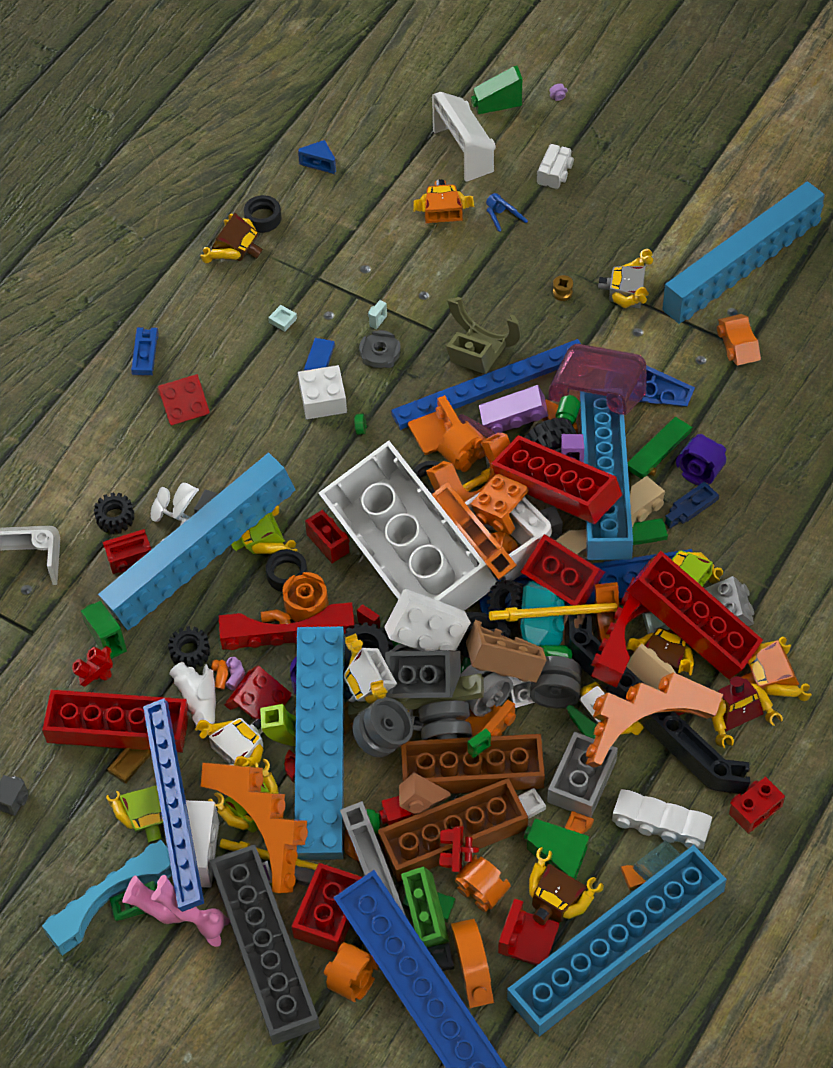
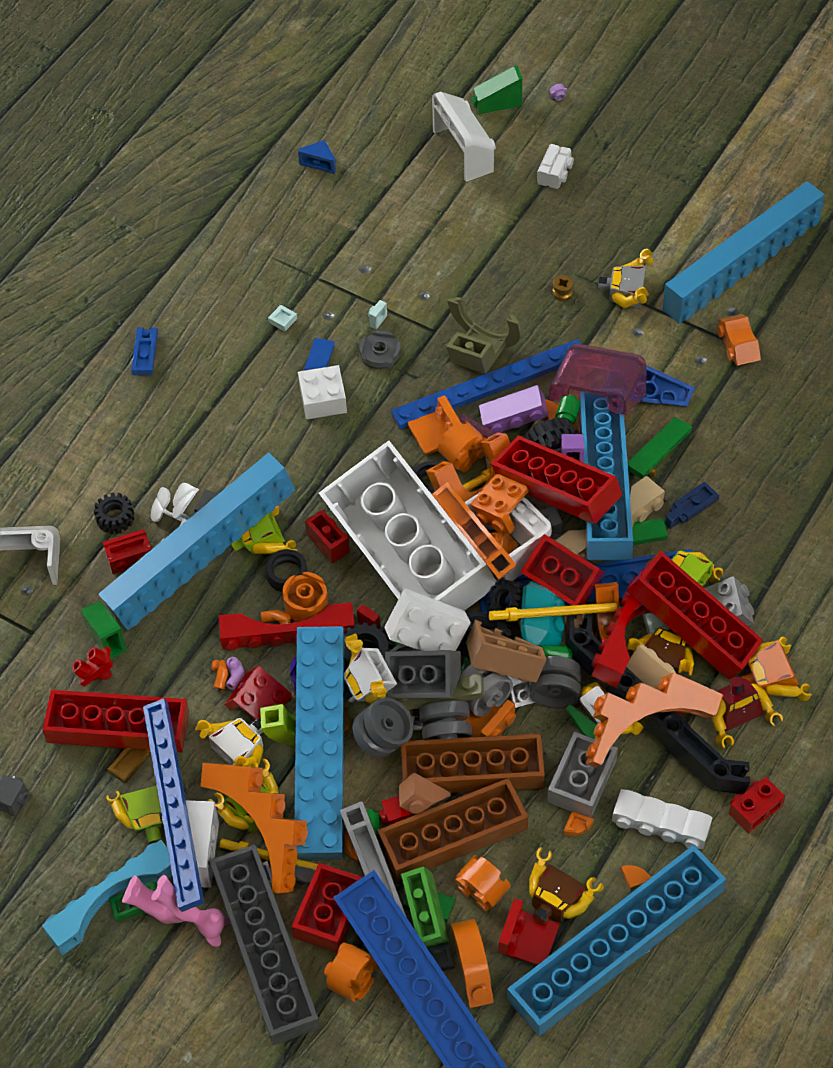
(183, 399): red bracket -> none
(185, 637): black tyre -> none
(198, 691): white animal -> none
(234, 241): torso -> none
(263, 202): black tyre -> none
(290, 765): red tile -> none
(360, 424): green tile -> none
(442, 203): orange torso -> none
(455, 859): red hips -> none
(479, 743): green tile -> none
(498, 205): blue plant -> none
(532, 802): white tile -> none
(566, 846): green slope -> none
(656, 860): clear light blue plate -> none
(701, 460): dark purple brick -> none

